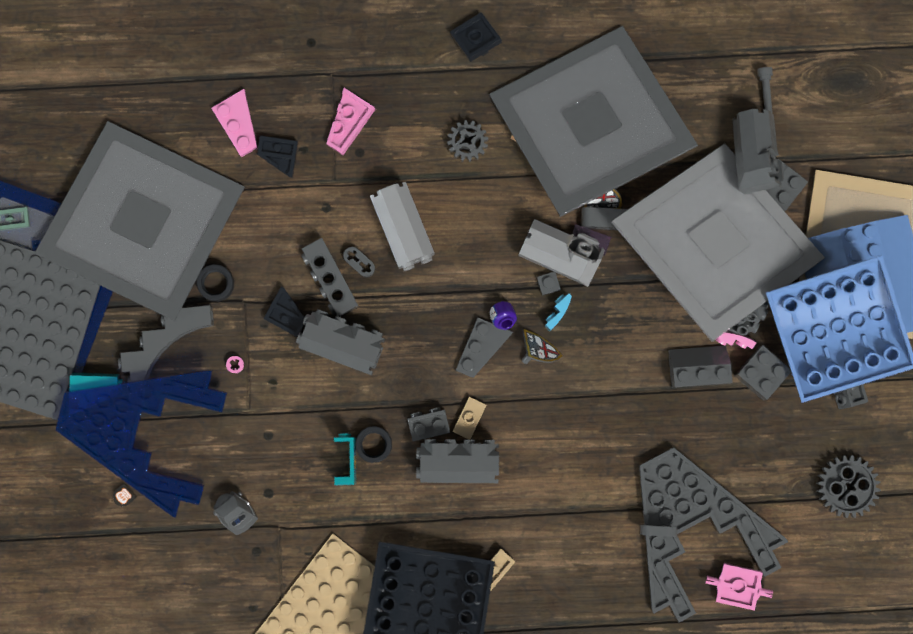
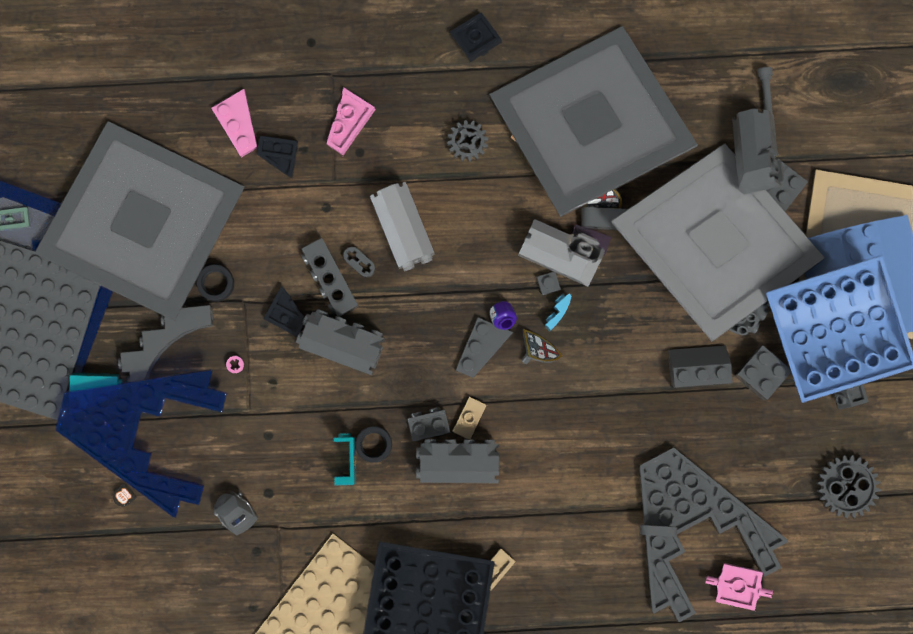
(742, 340): bright pink slope -> none

